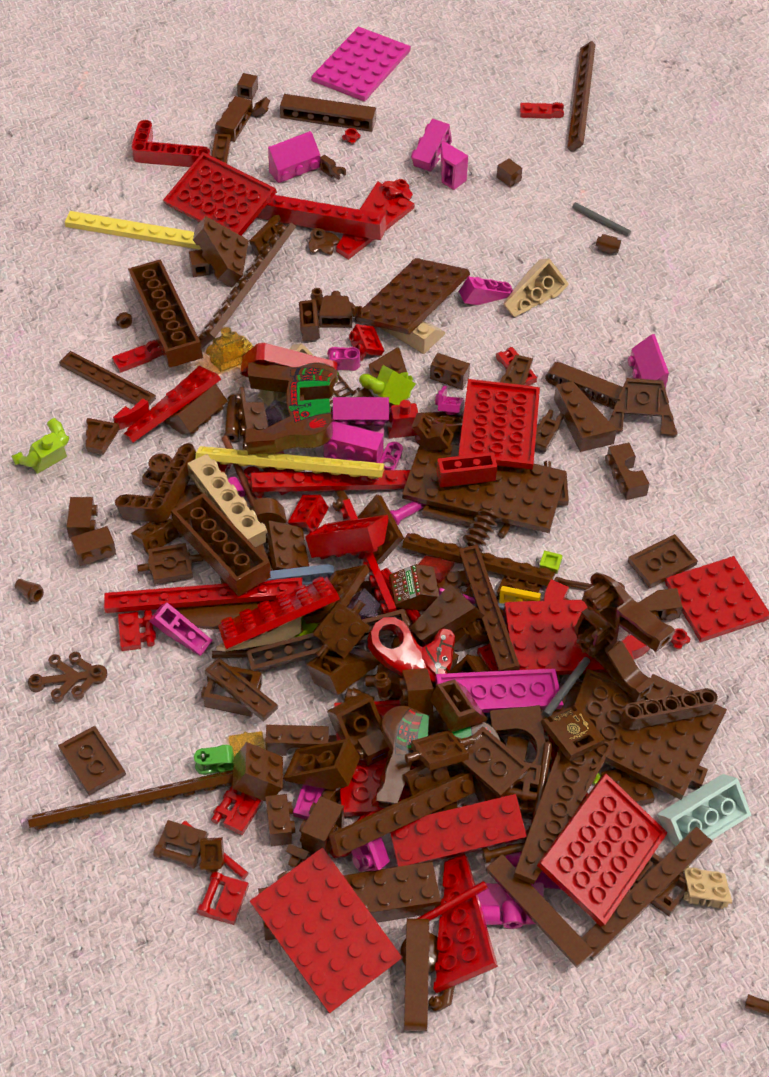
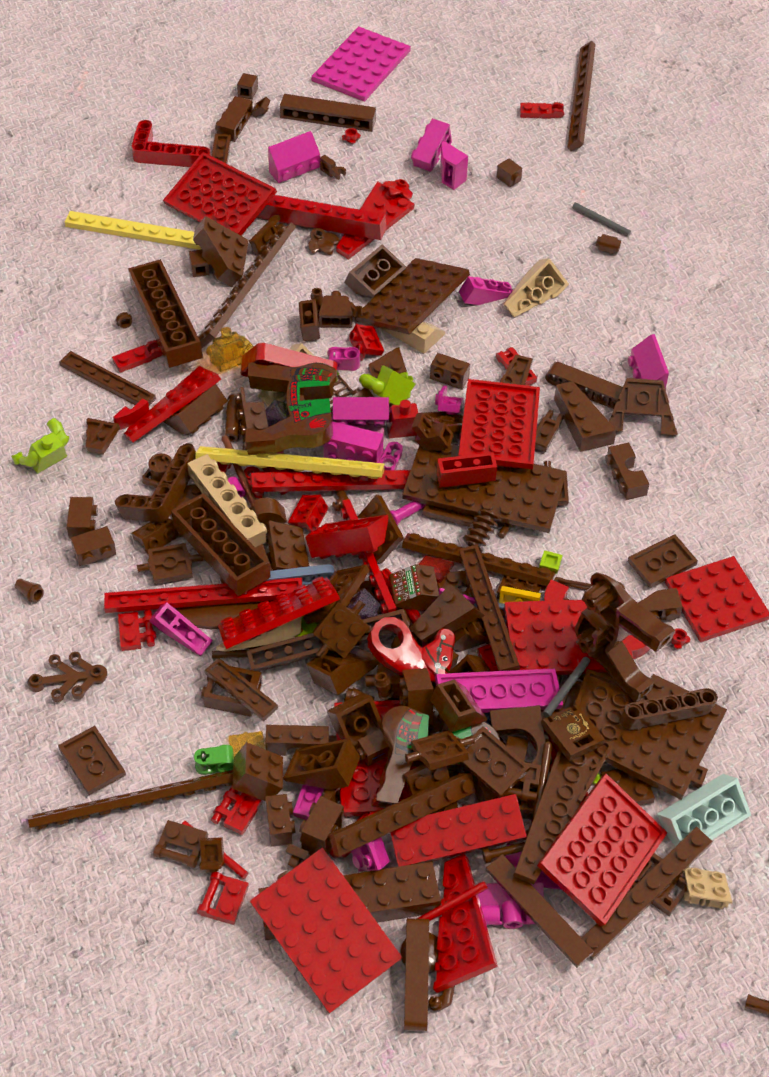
(374, 272): none -> reddish brown slope

